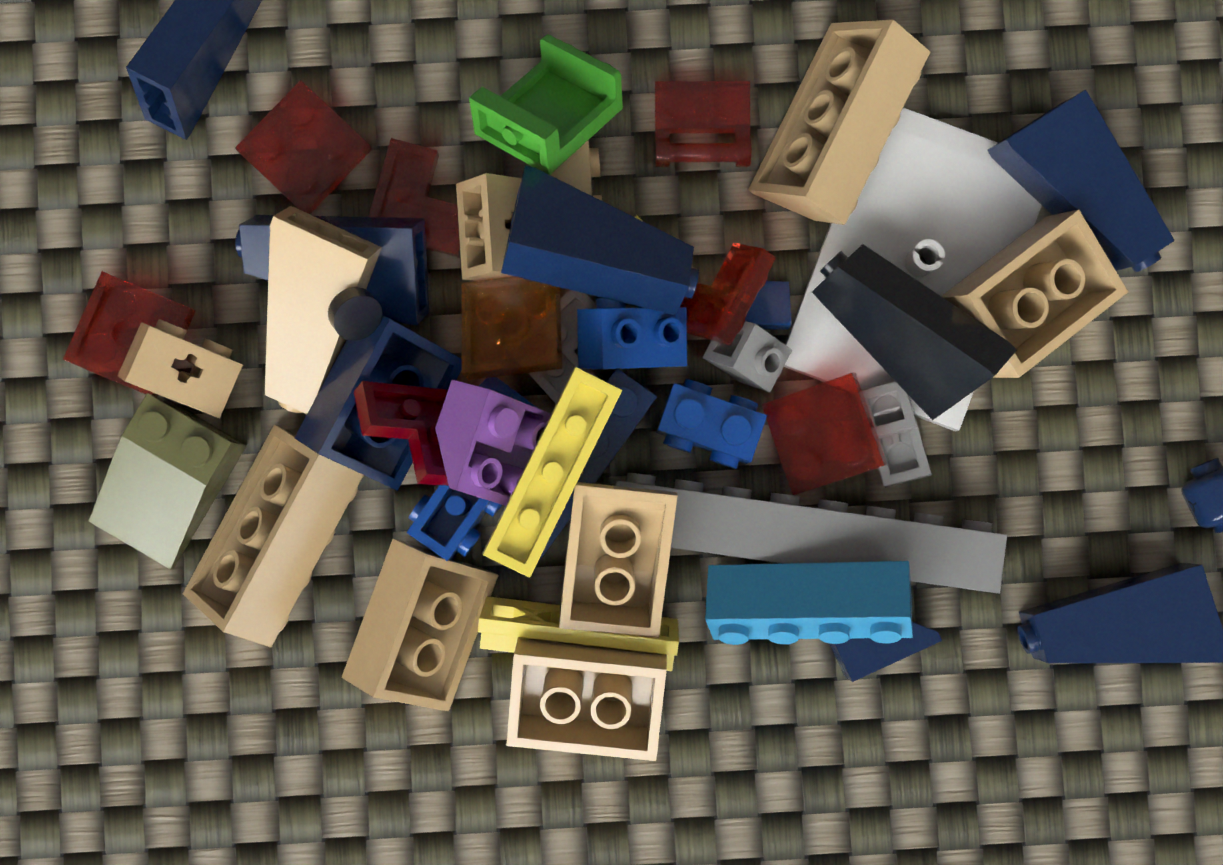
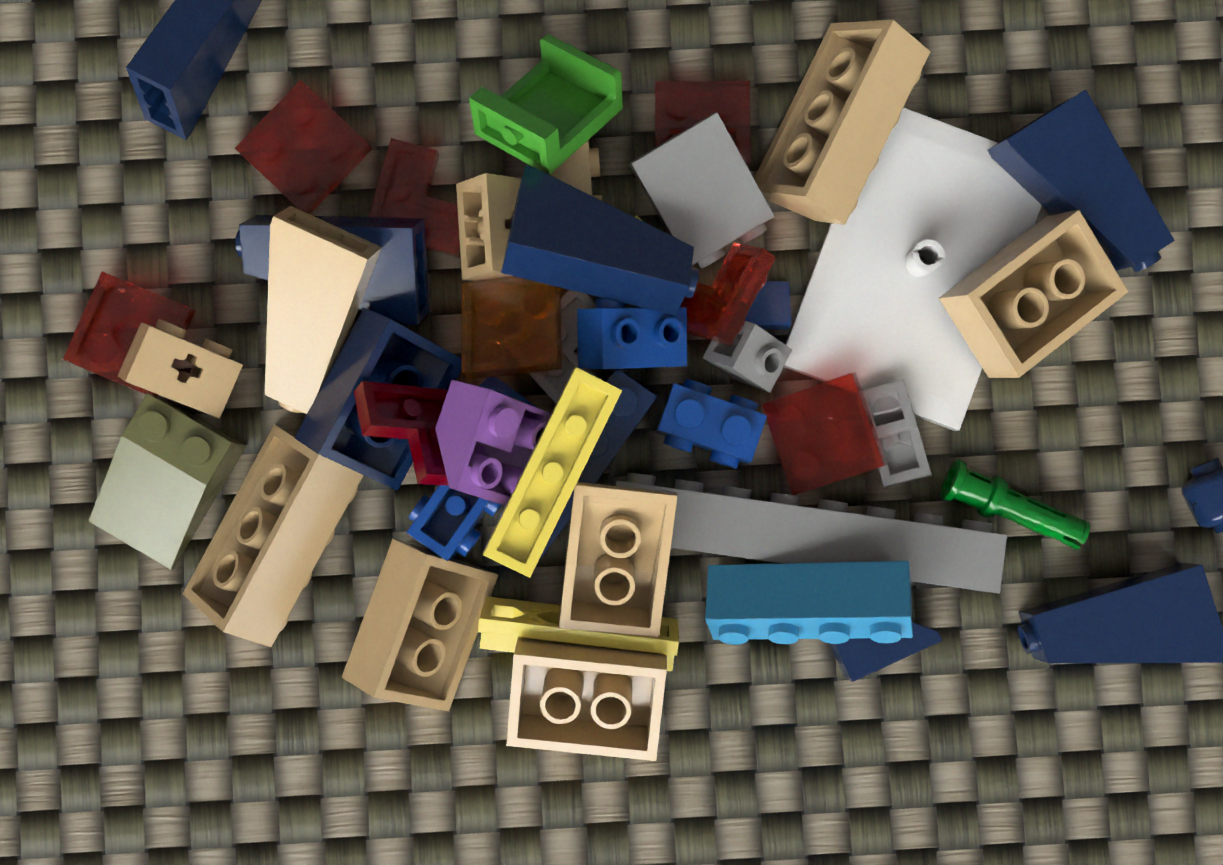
(354, 313): black tile -> none
(703, 189): none -> light grey brick
(911, 330): black slope -> none
(994, 498): none -> green pin

